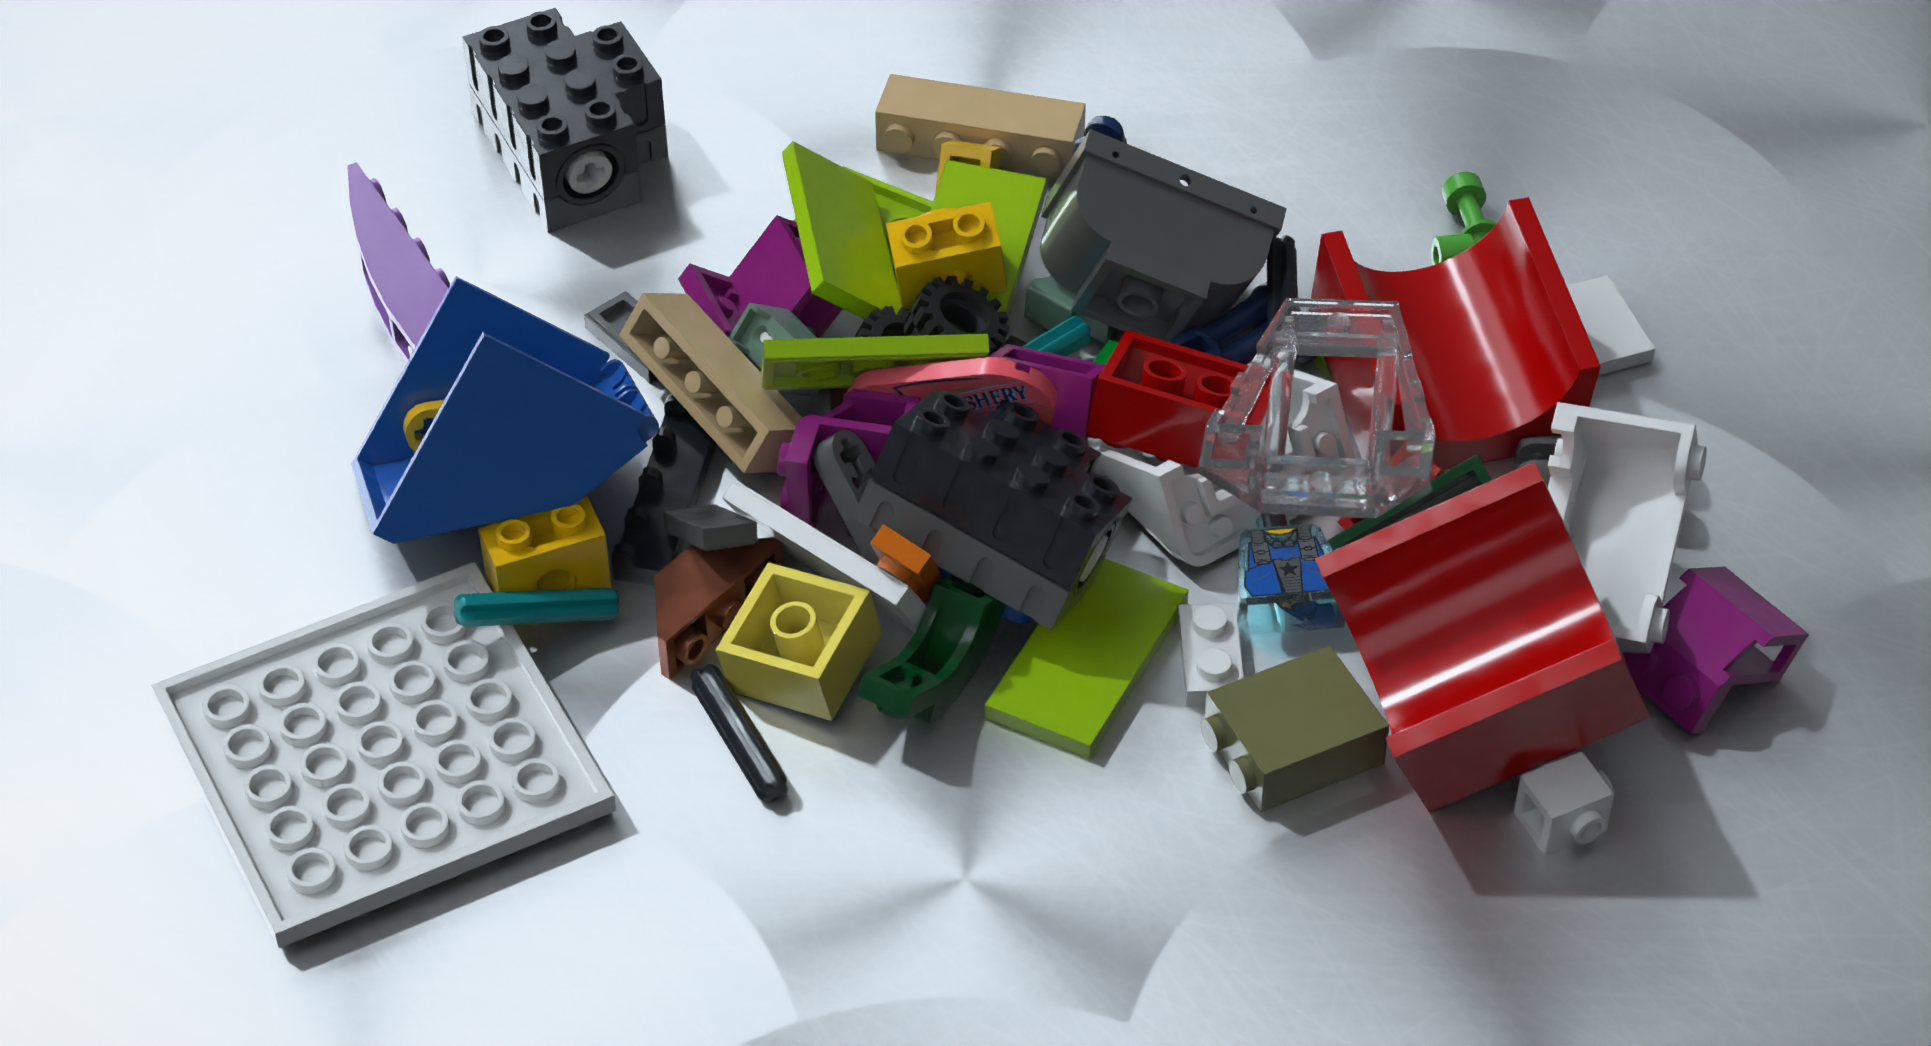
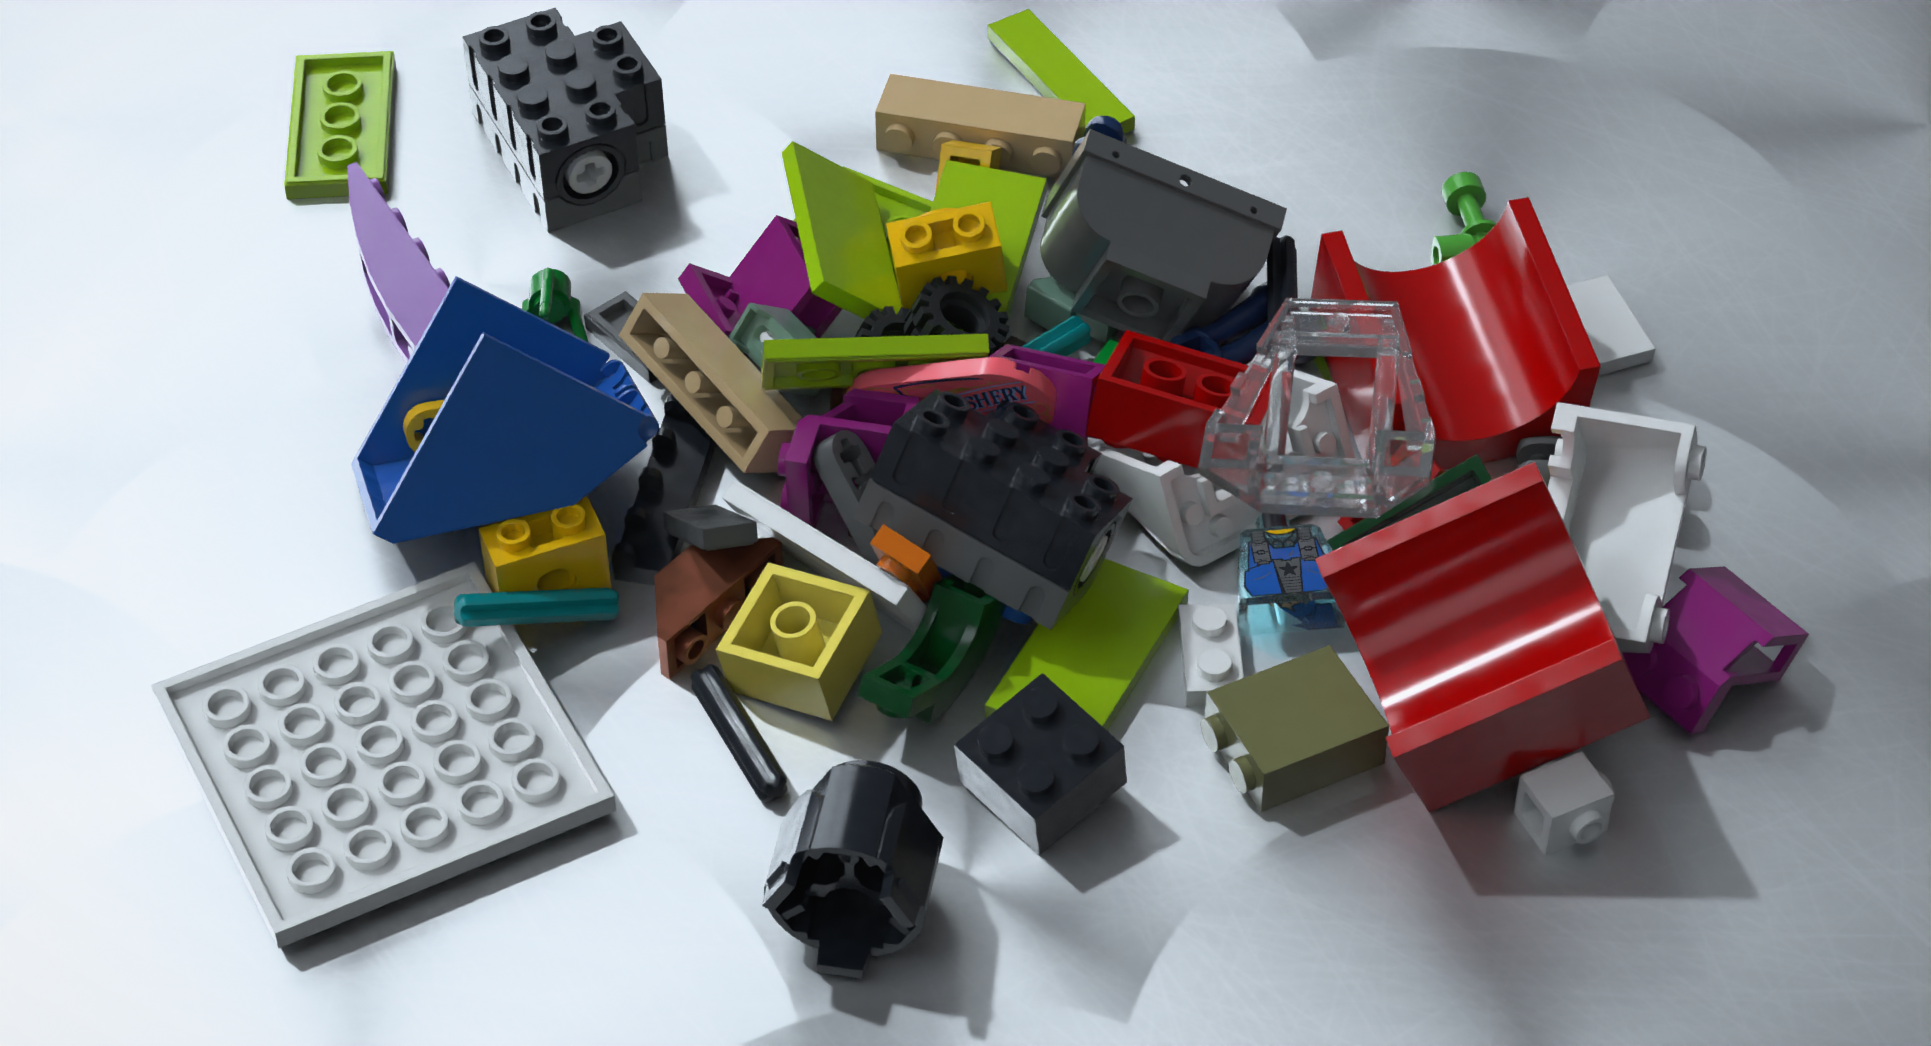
(337, 119): none -> lime tile
(552, 300): none -> green plant
(854, 866): none -> black piece
(1041, 763): none -> black brick
(1054, 67): none -> lime tile

